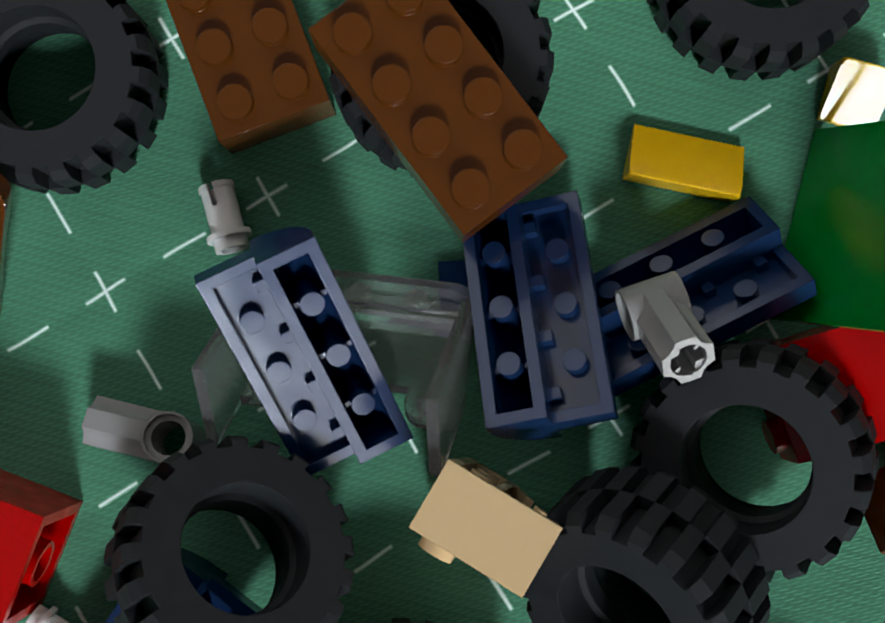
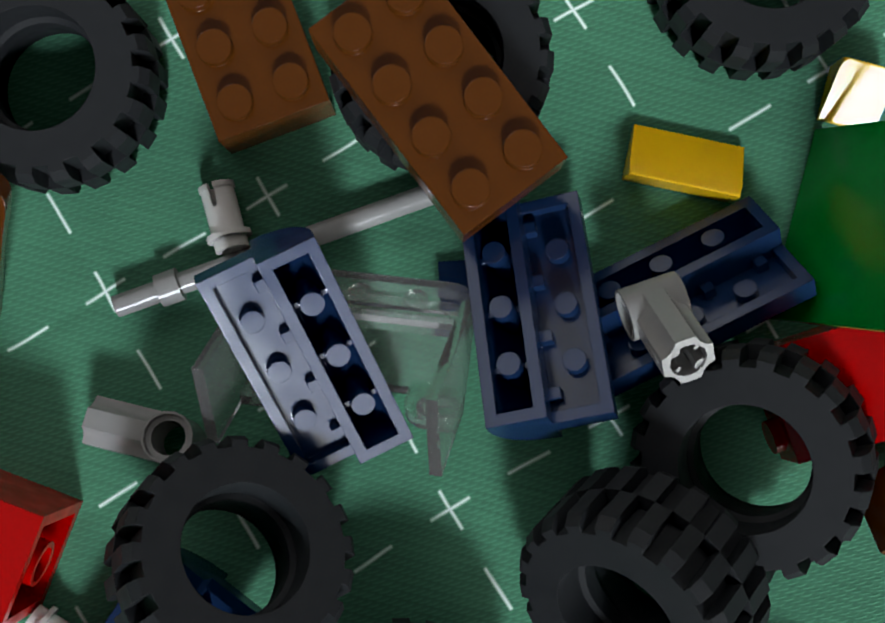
(172, 286): none -> light grey bar
(485, 524): tan wedge -> none

